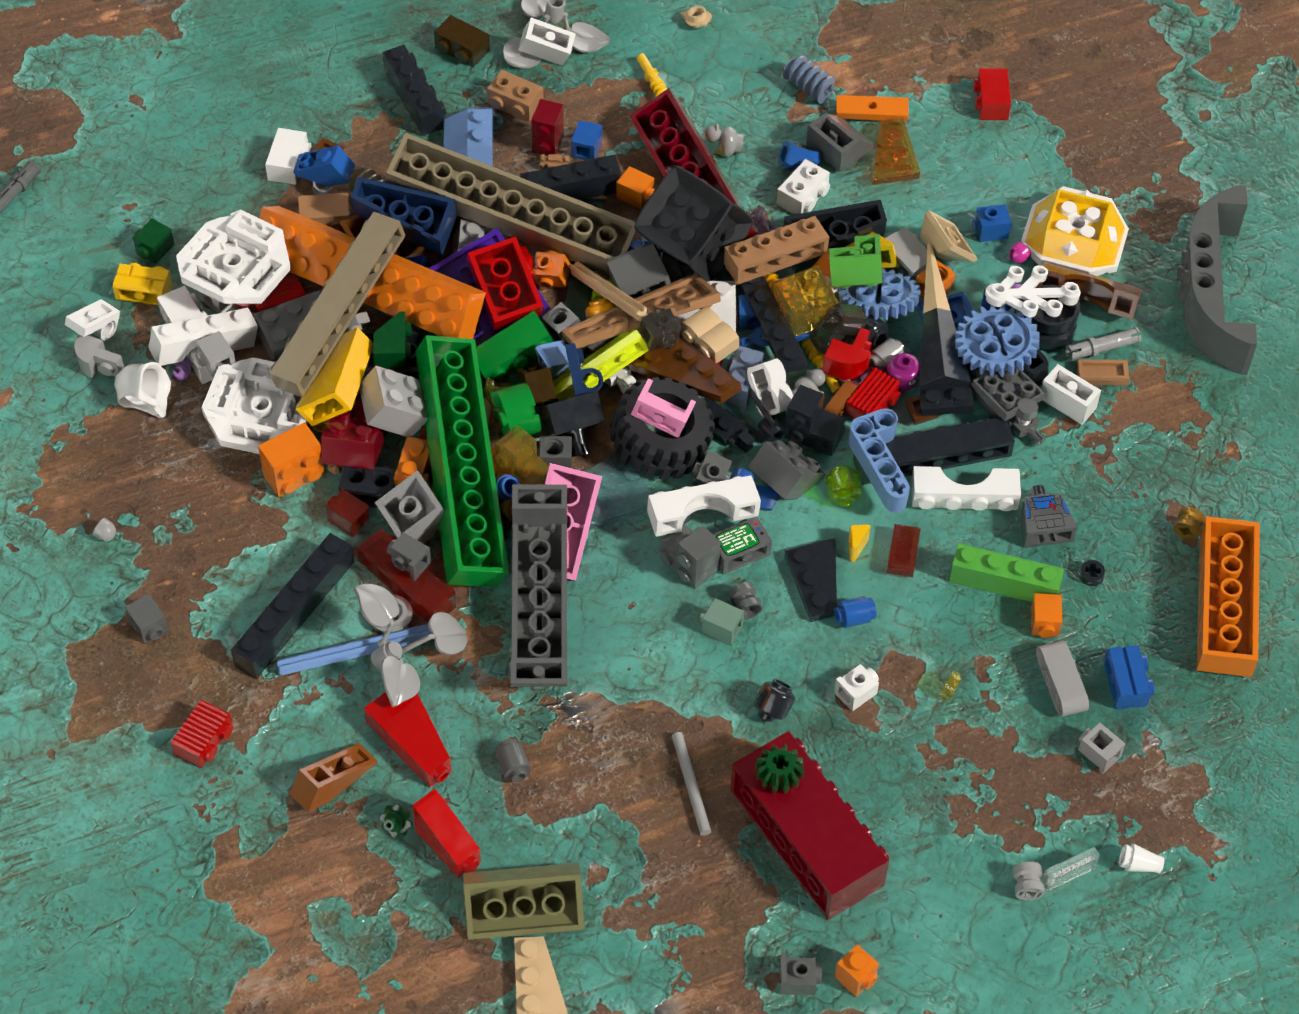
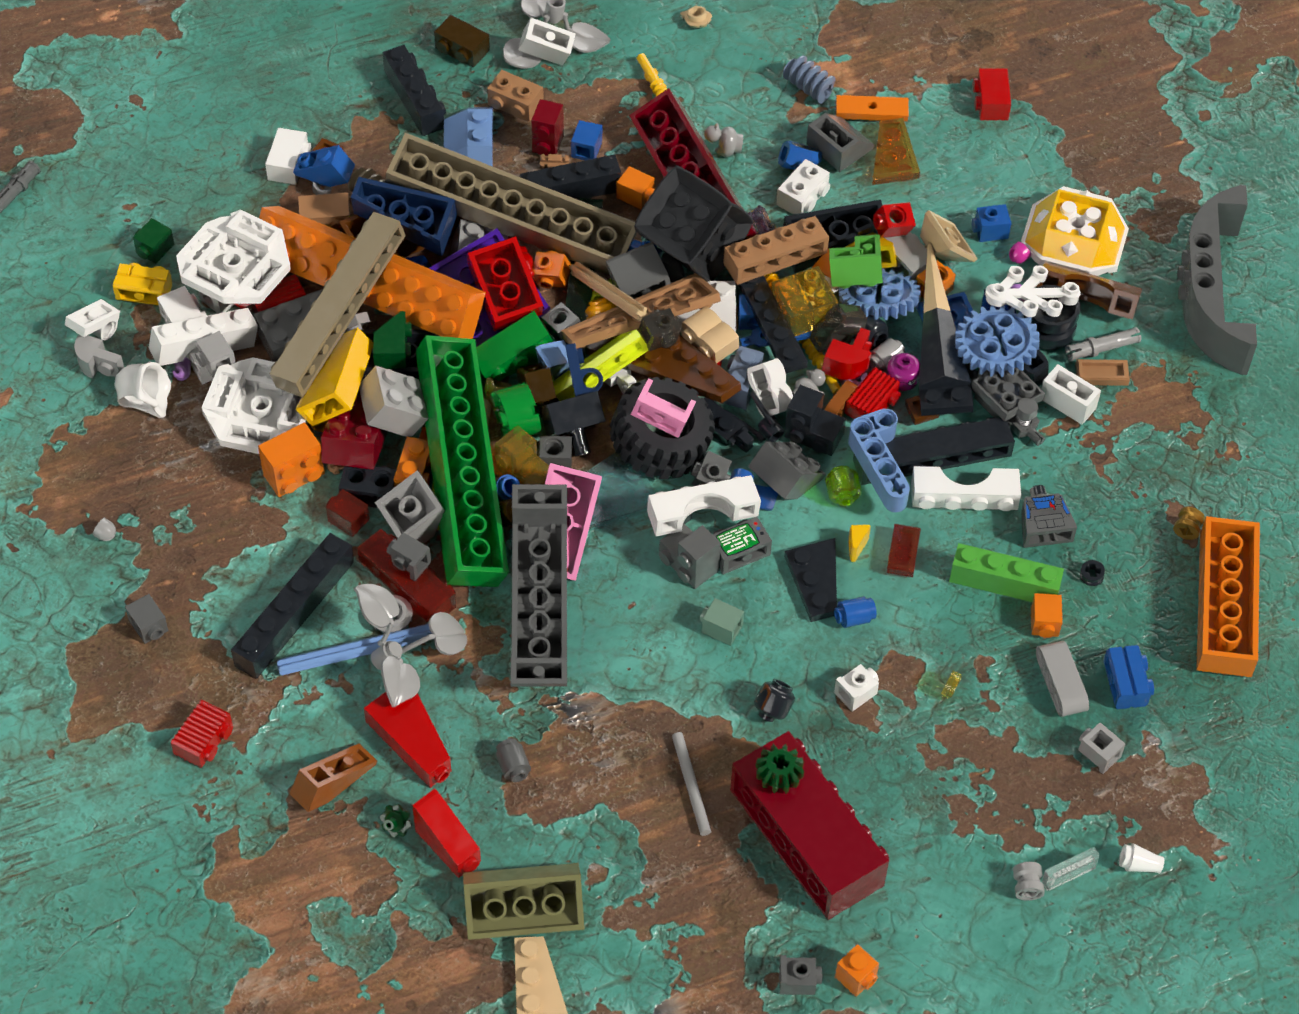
(744, 598): dark grey wheel -> none
(902, 216): none -> red brick

